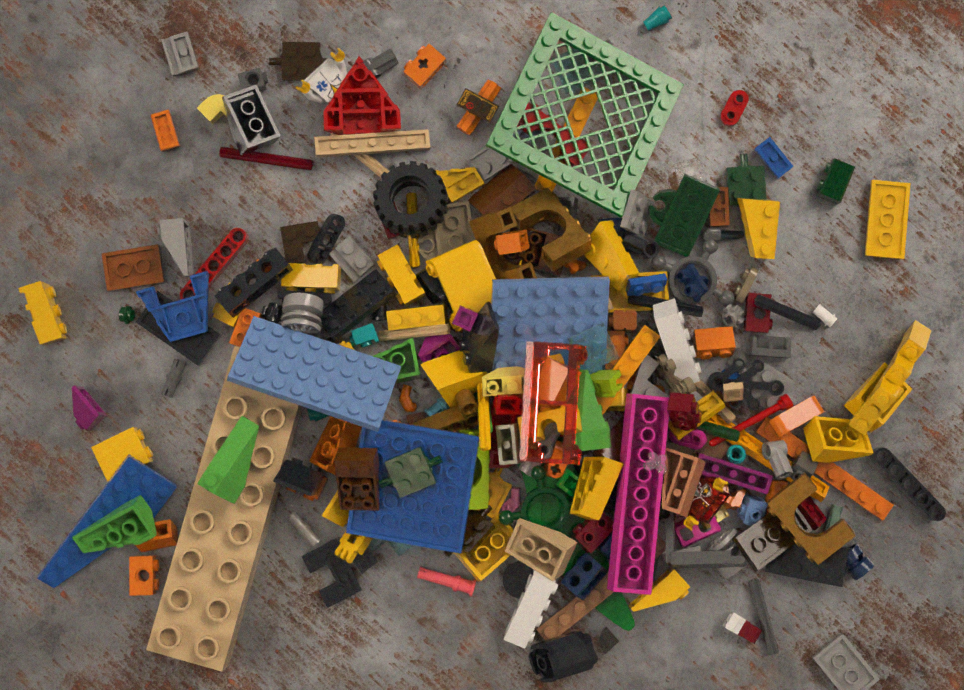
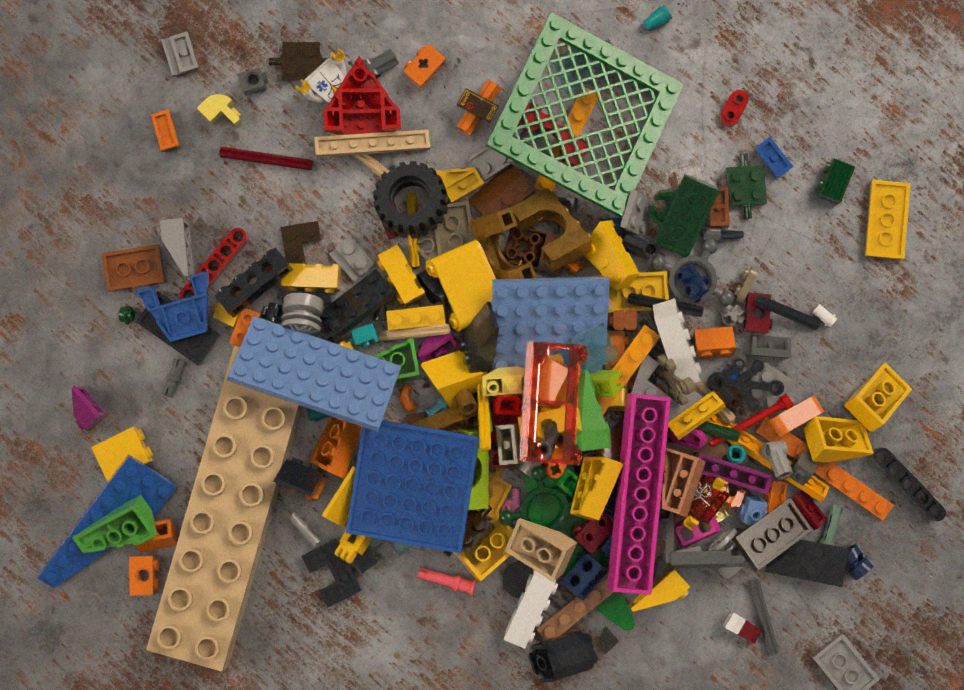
(44, 312): yellow wedge -> none
(229, 467): bright green wedge -> none
(250, 120): black slope -> none
(328, 224): black beam -> none
(357, 478): reddish brown slope -> none
(410, 471): dark green plate -> none
(465, 318): magenta plate -> none
(511, 242): orange brick -> none
(646, 284): blue plate -> none
(657, 462): clear piece -> none
(684, 411): dark red brick -> none
(733, 391): tan plate -> none
(760, 225): yellow wedge -> none
(818, 545): pearl gold arch -> none
(899, 369): yellow arch -> none

